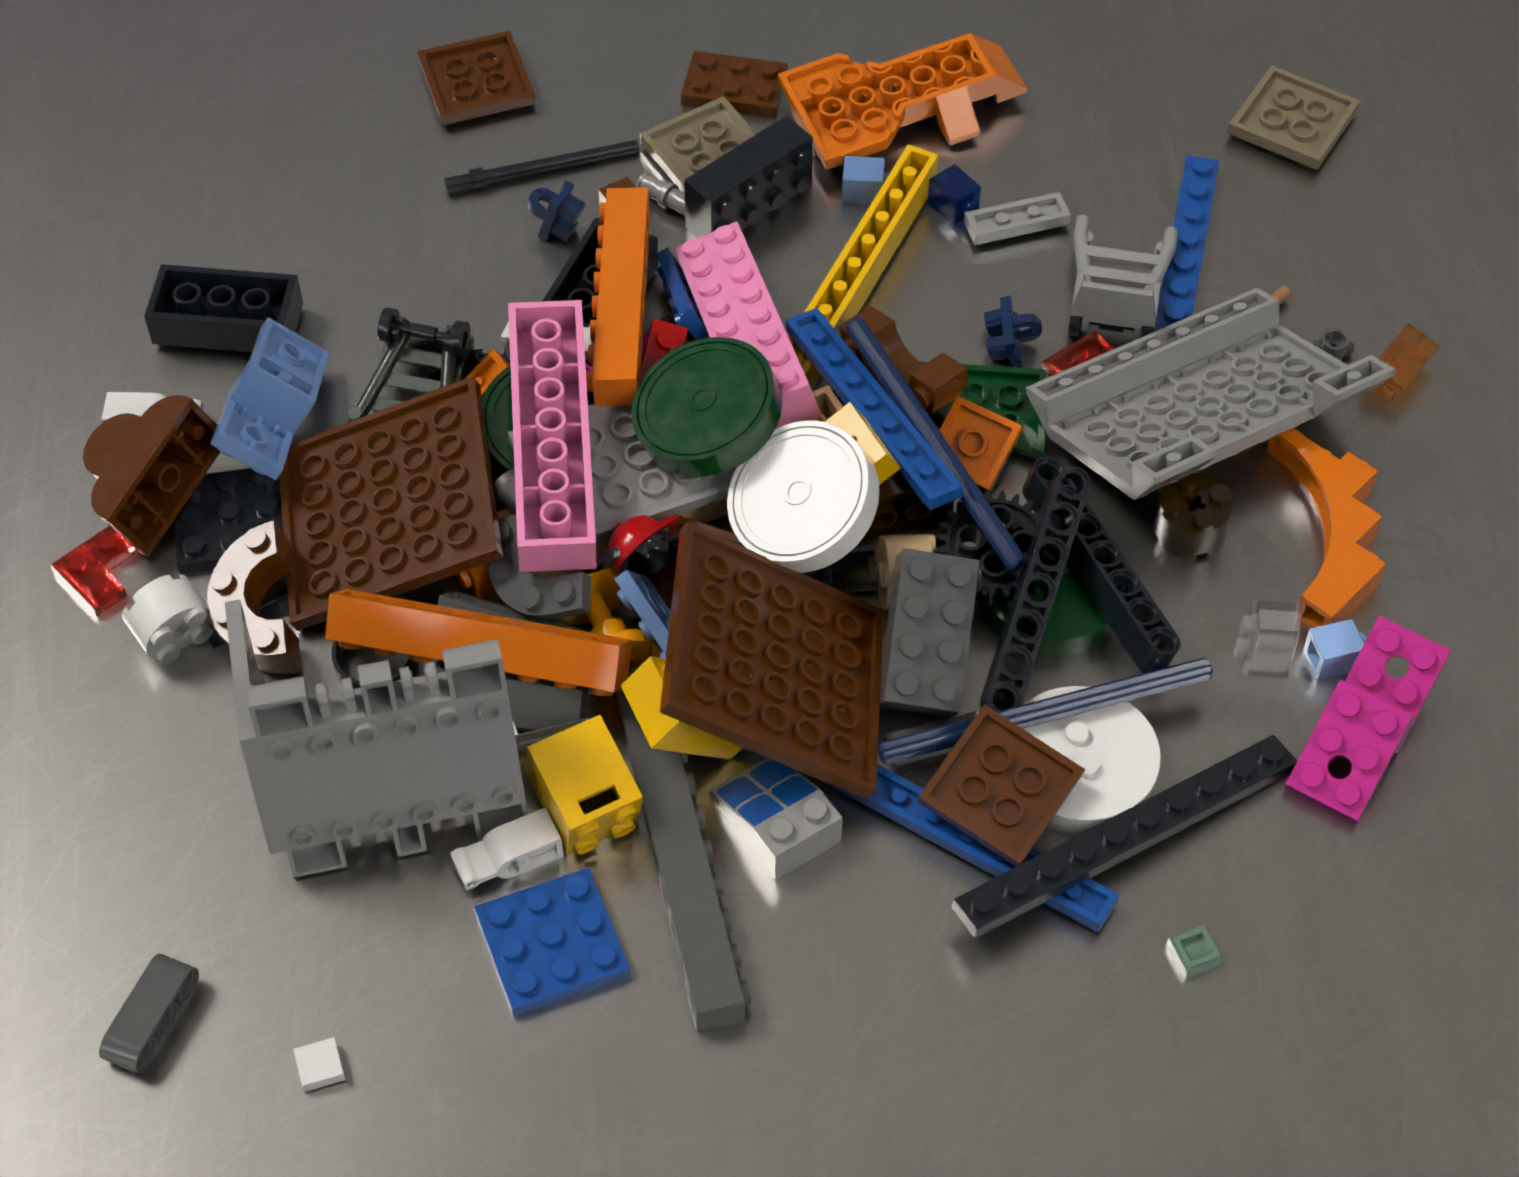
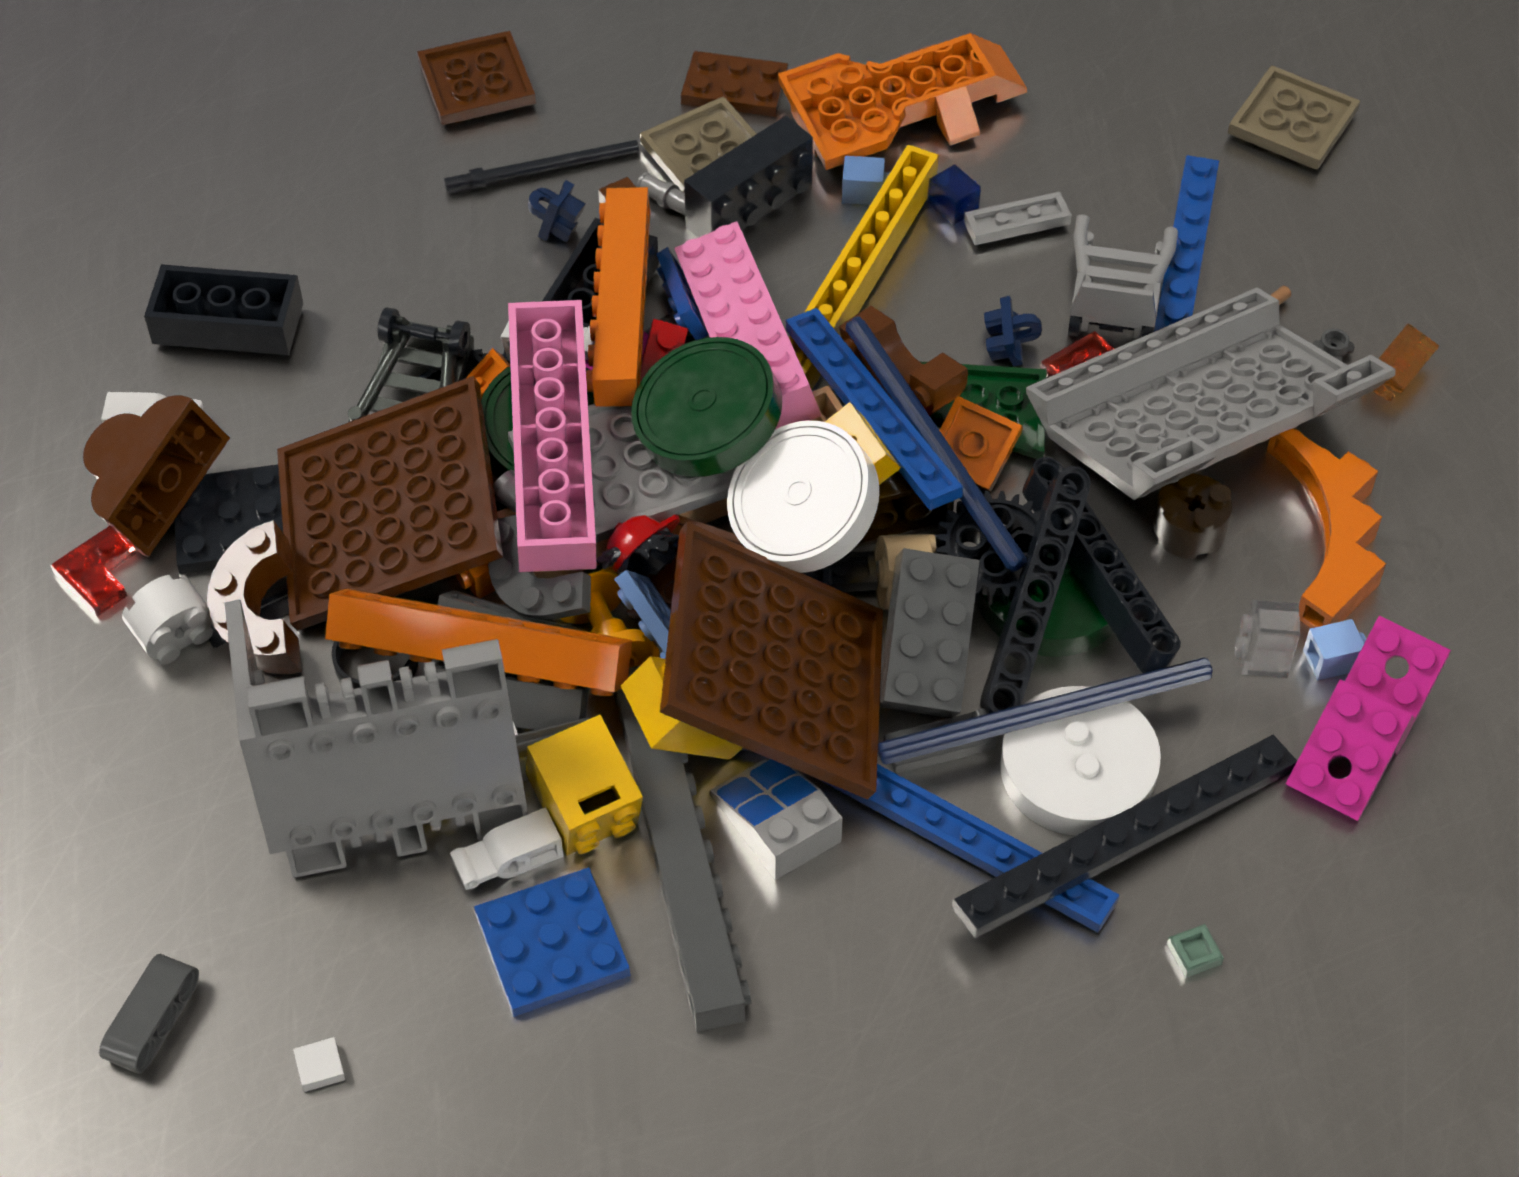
(270, 399): medium blue bracket -> none
(1001, 786): reddish brown plate -> none

